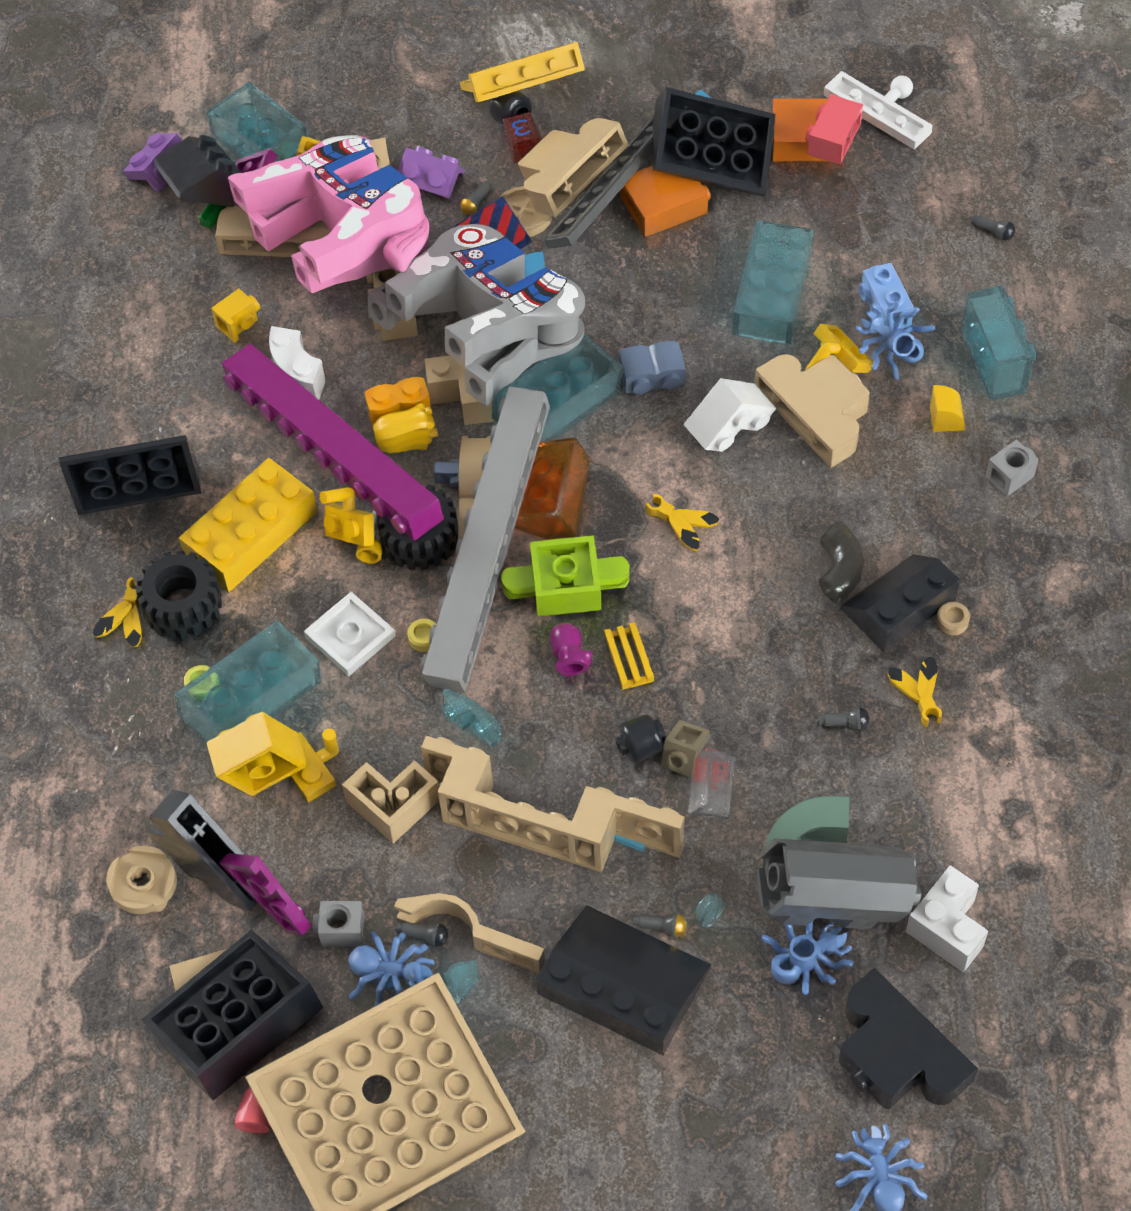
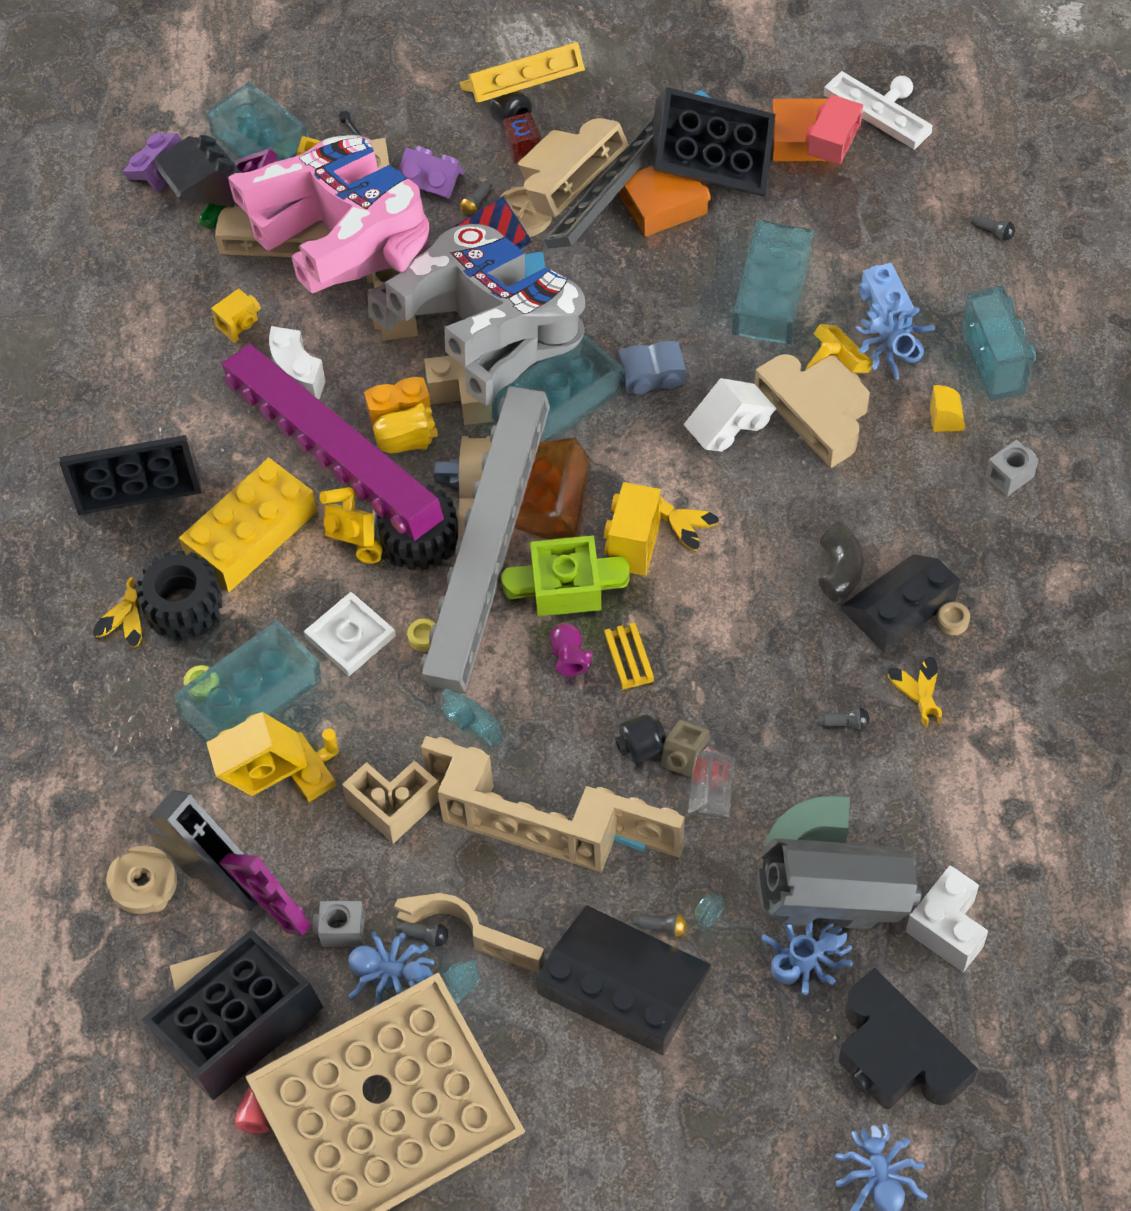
(344, 117): none -> black hinge
(634, 526): none -> yellow brick

